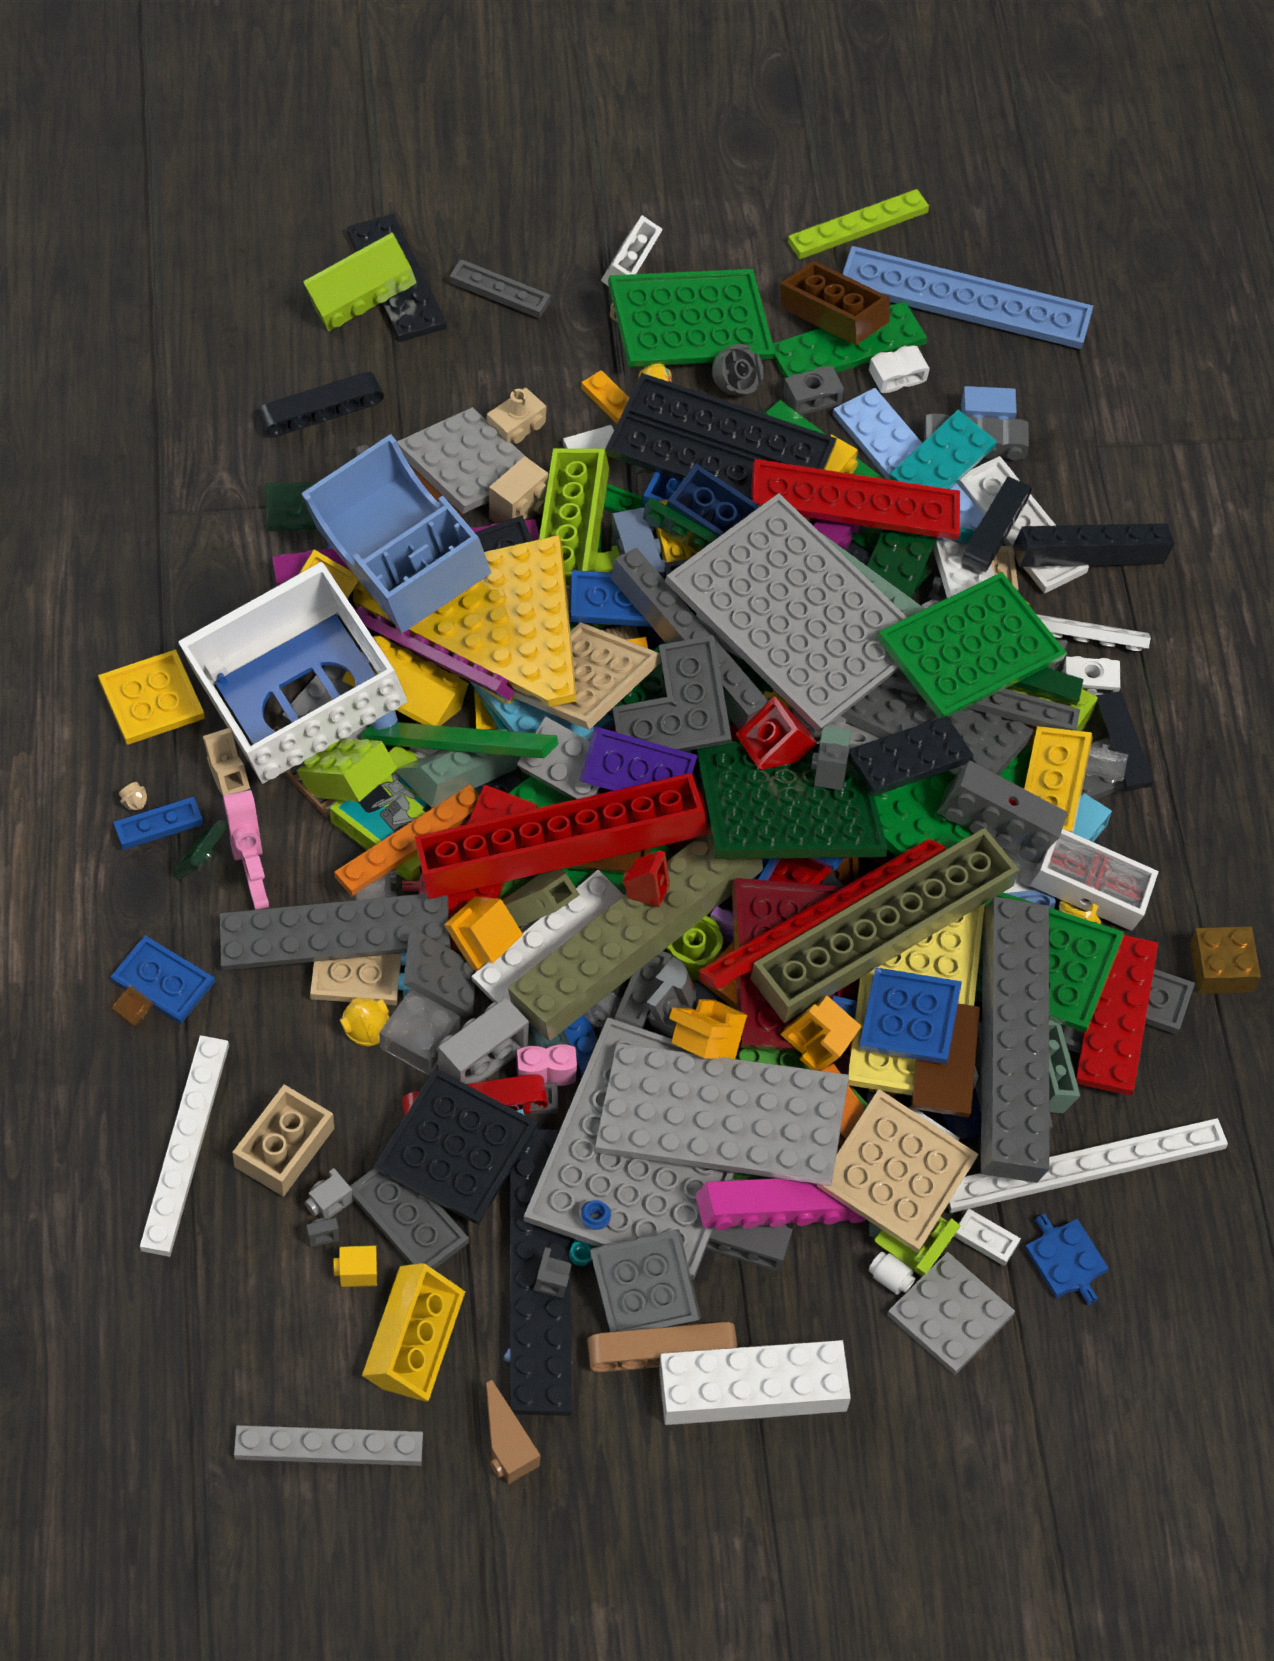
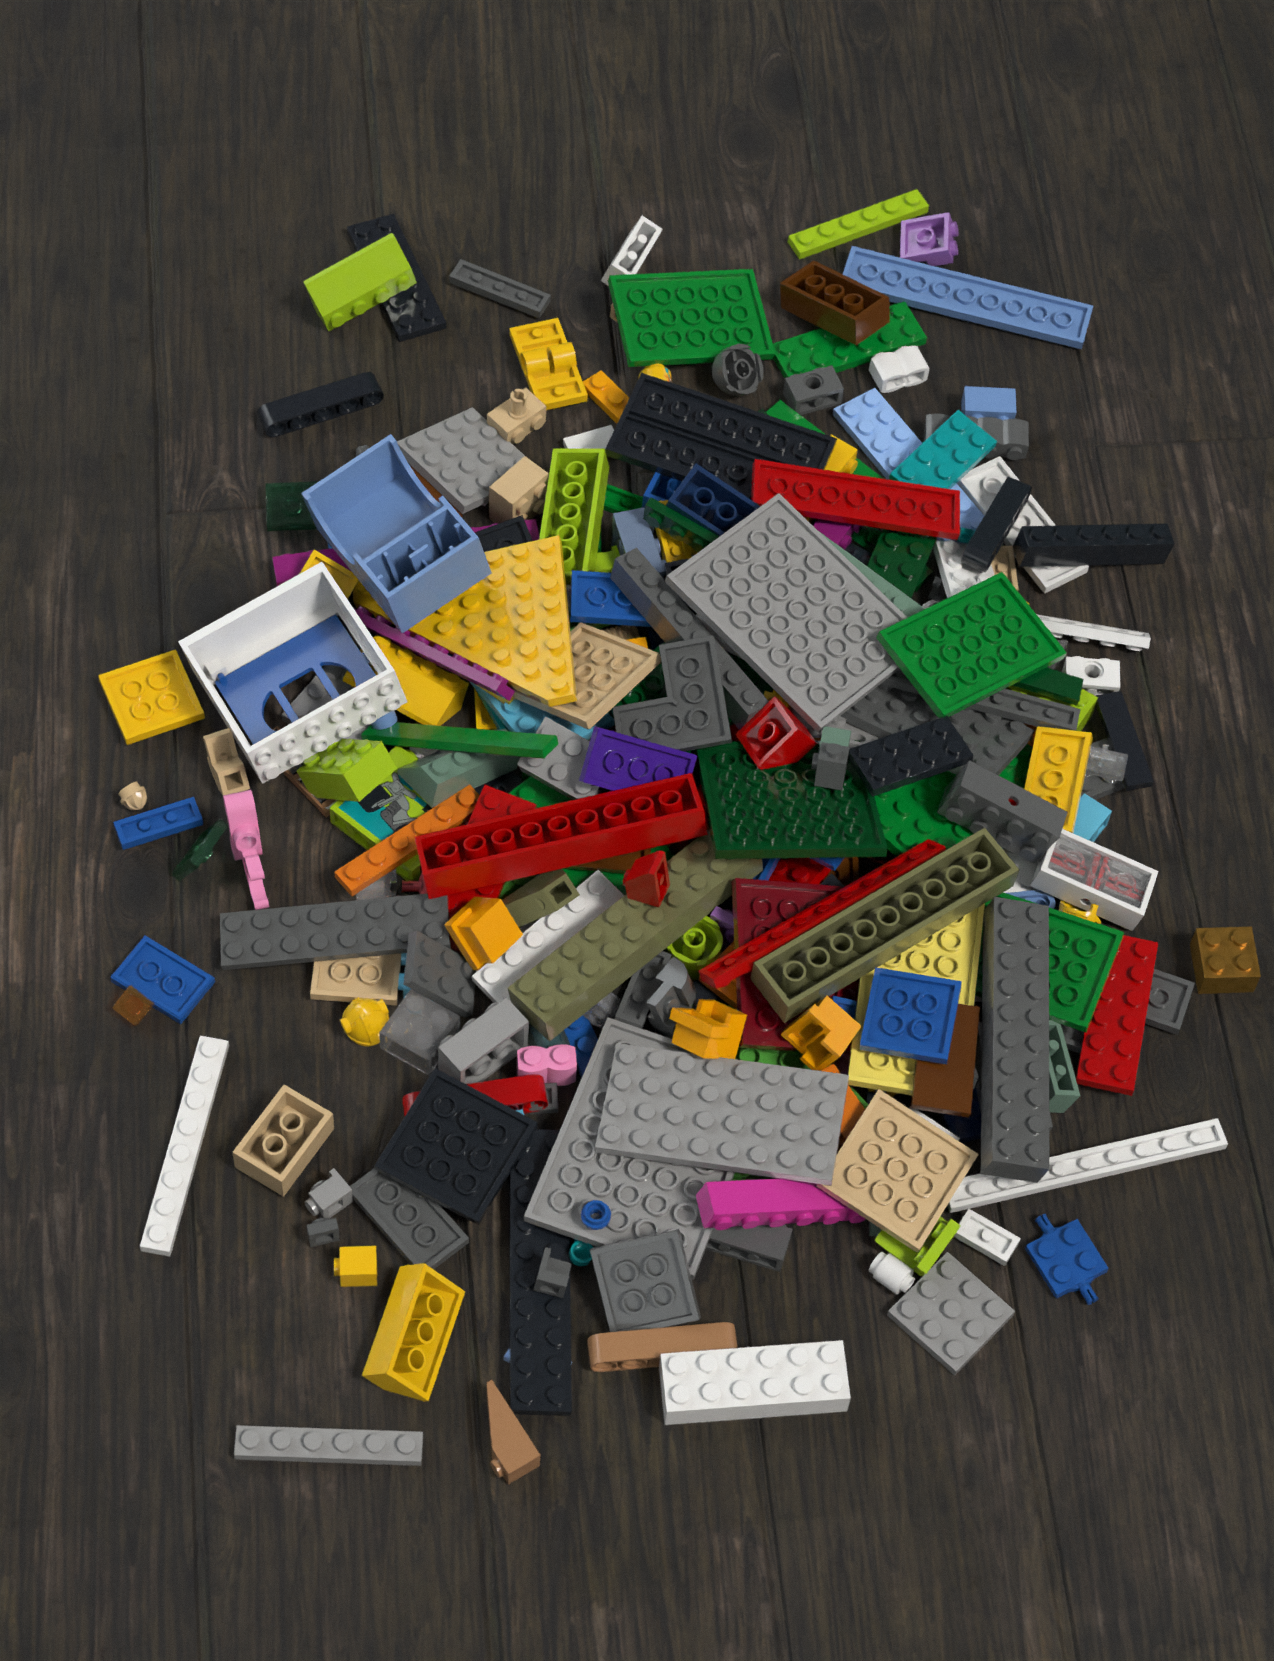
(549, 363): none -> yellow plate
(929, 239): none -> medium lavender plate

